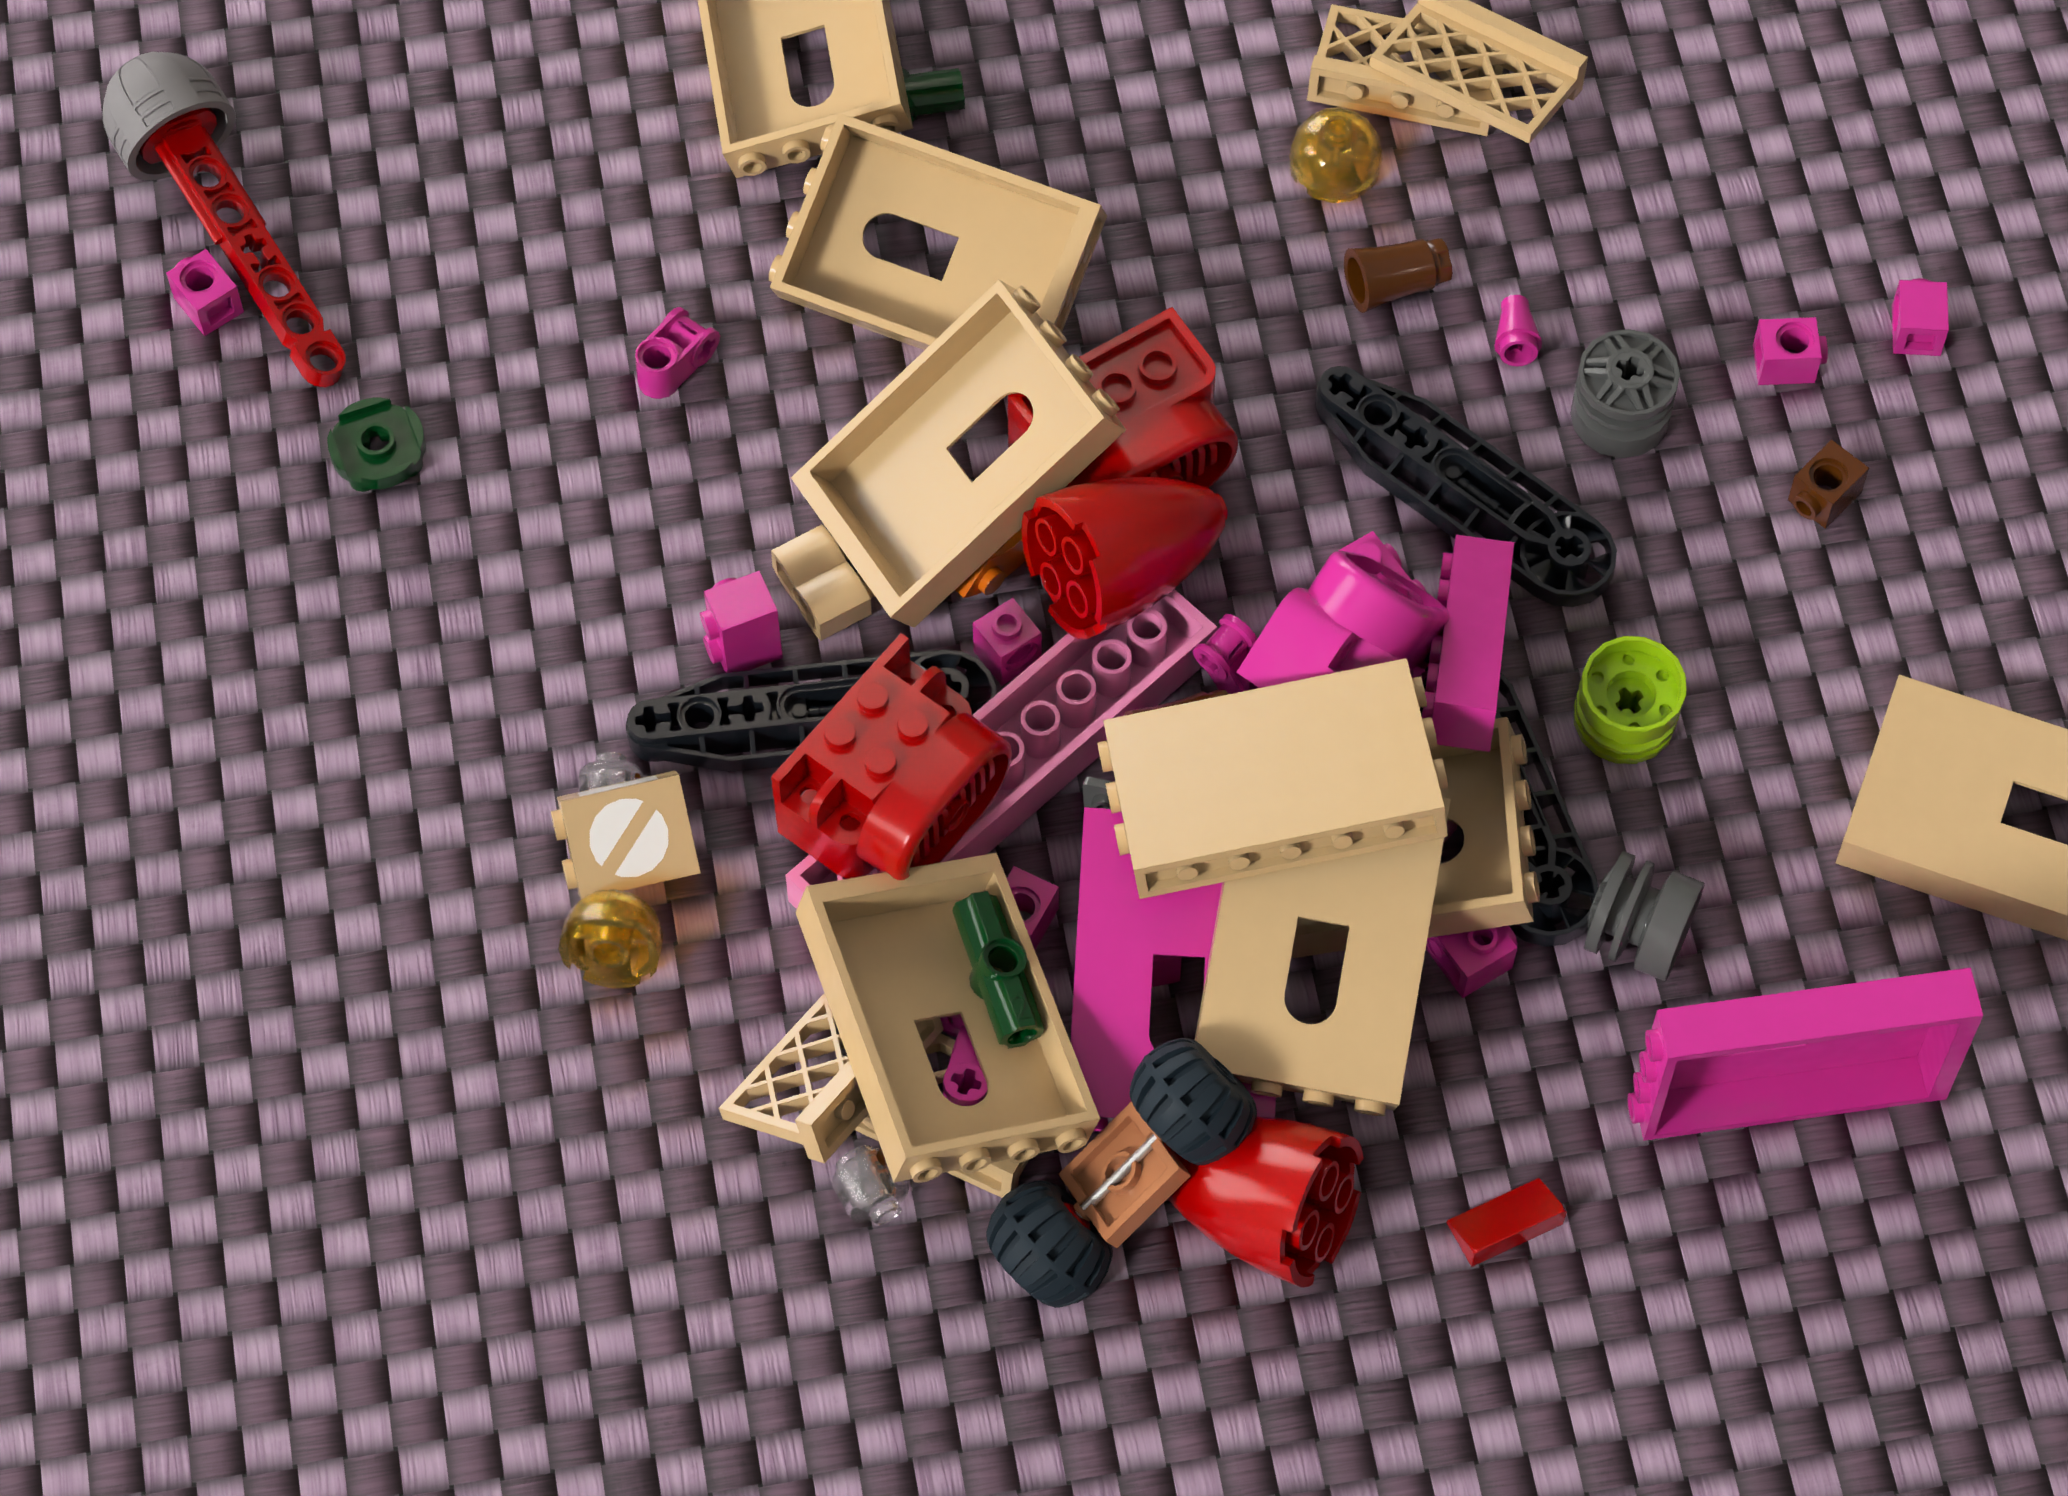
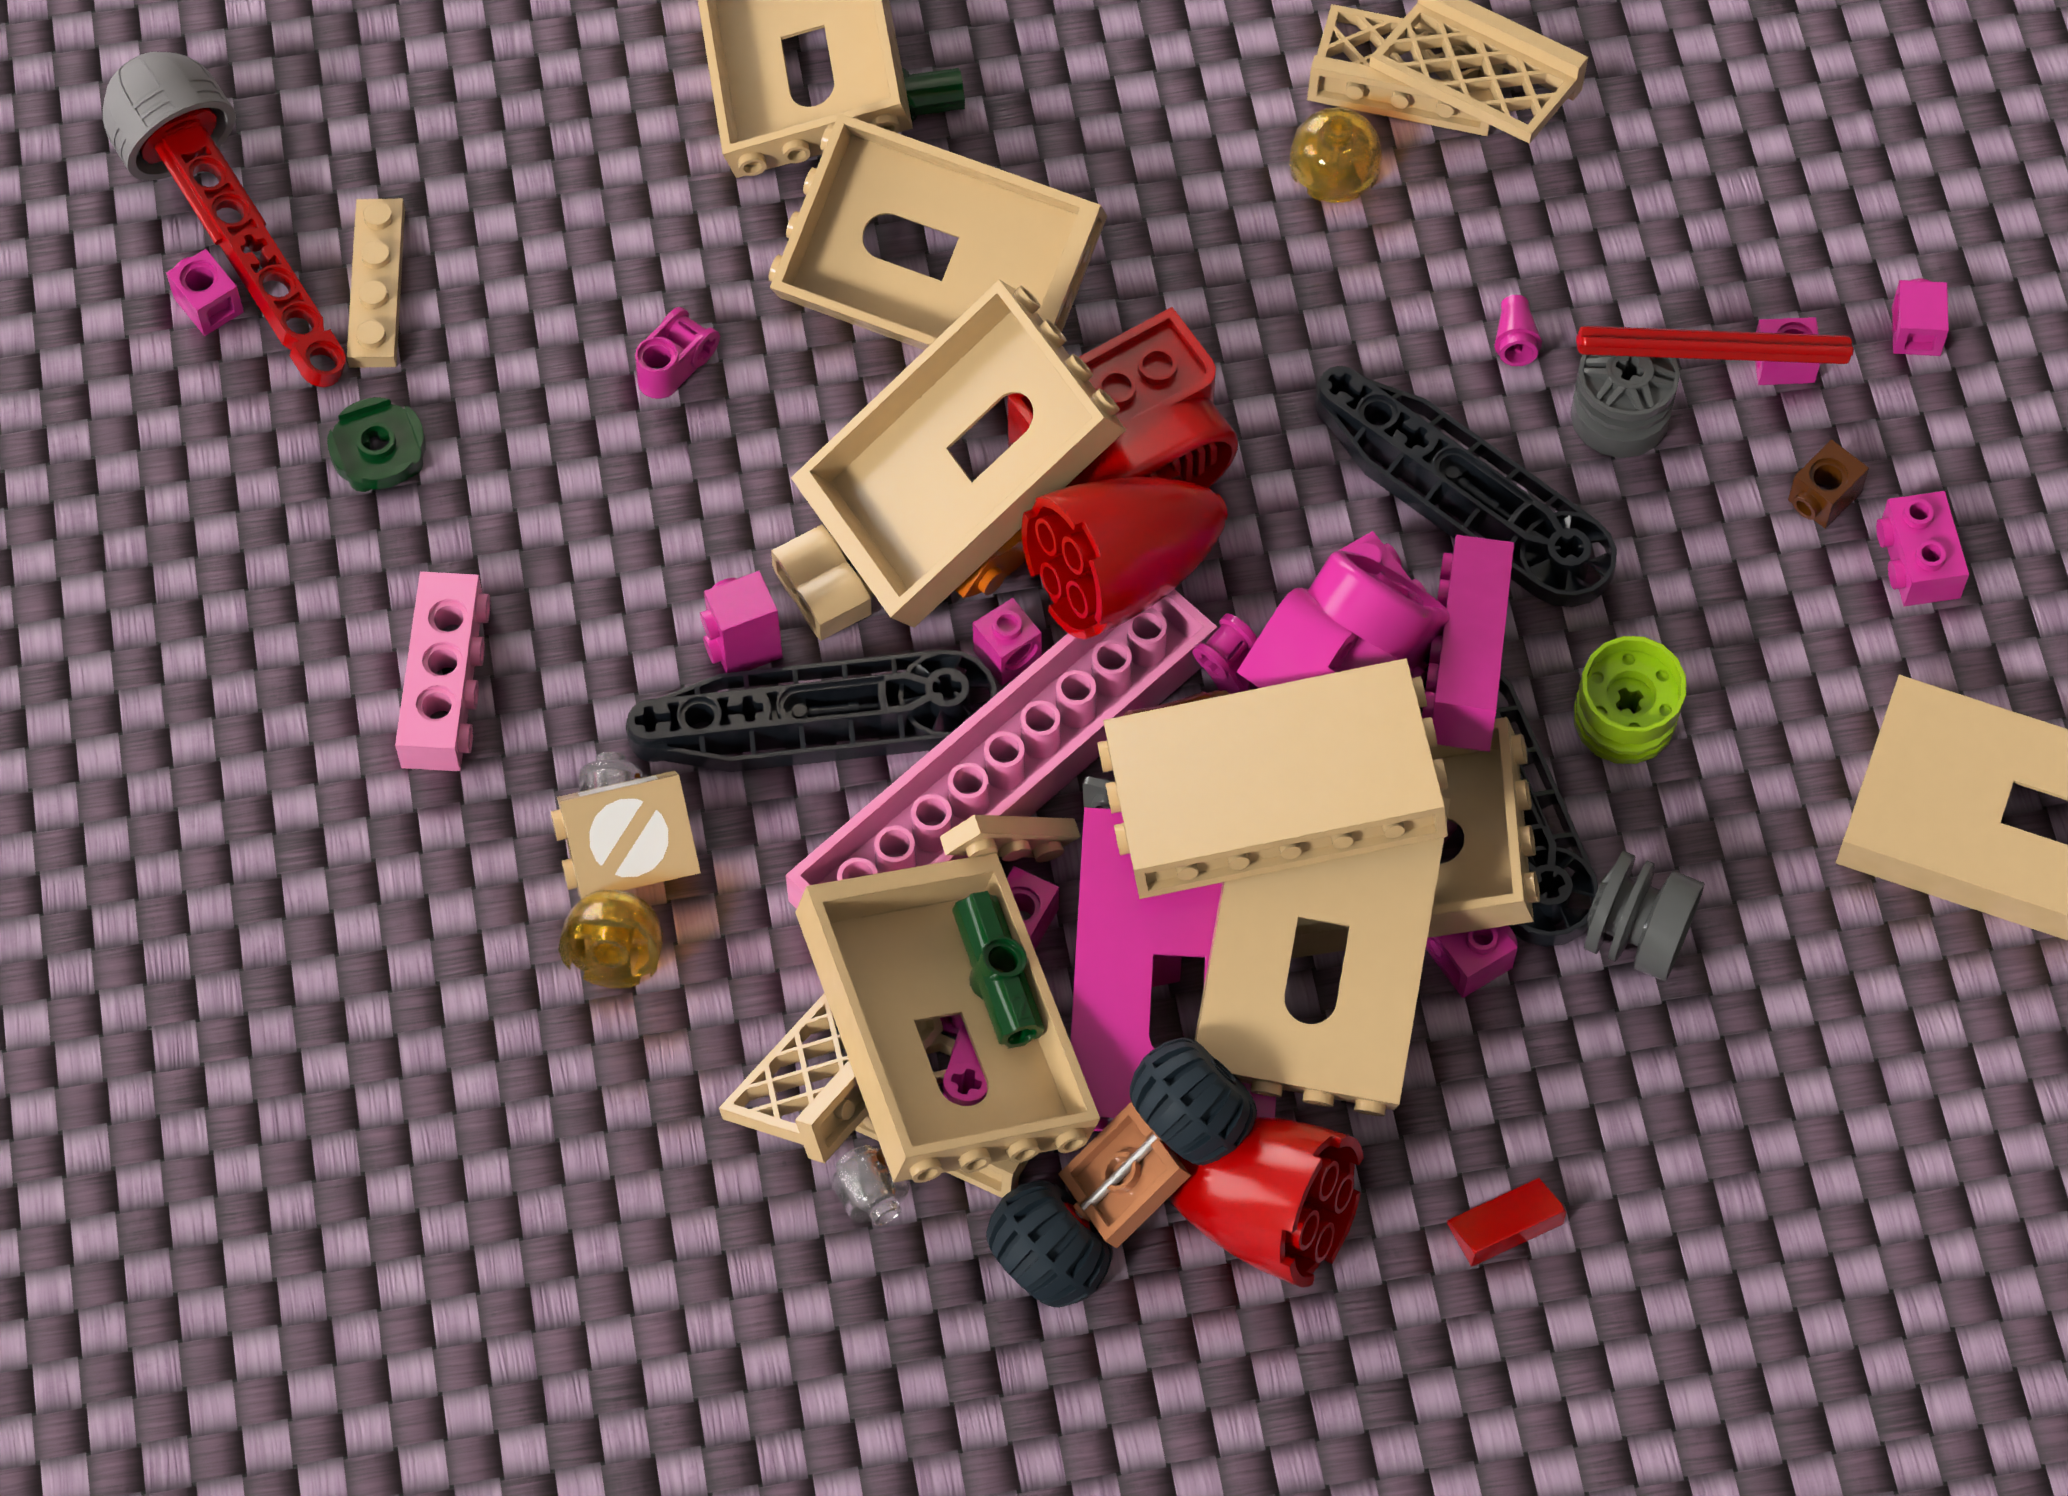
(376, 283): none -> tan plate
(442, 602): none -> bright pink brick
(890, 772): red brick -> none
(1011, 837): none -> tan plate
(1395, 271): reddish brown plant -> none
(1714, 345): none -> red axle
(1804, 1054): dark pink panel -> none
(1922, 549): none -> dark pink brick

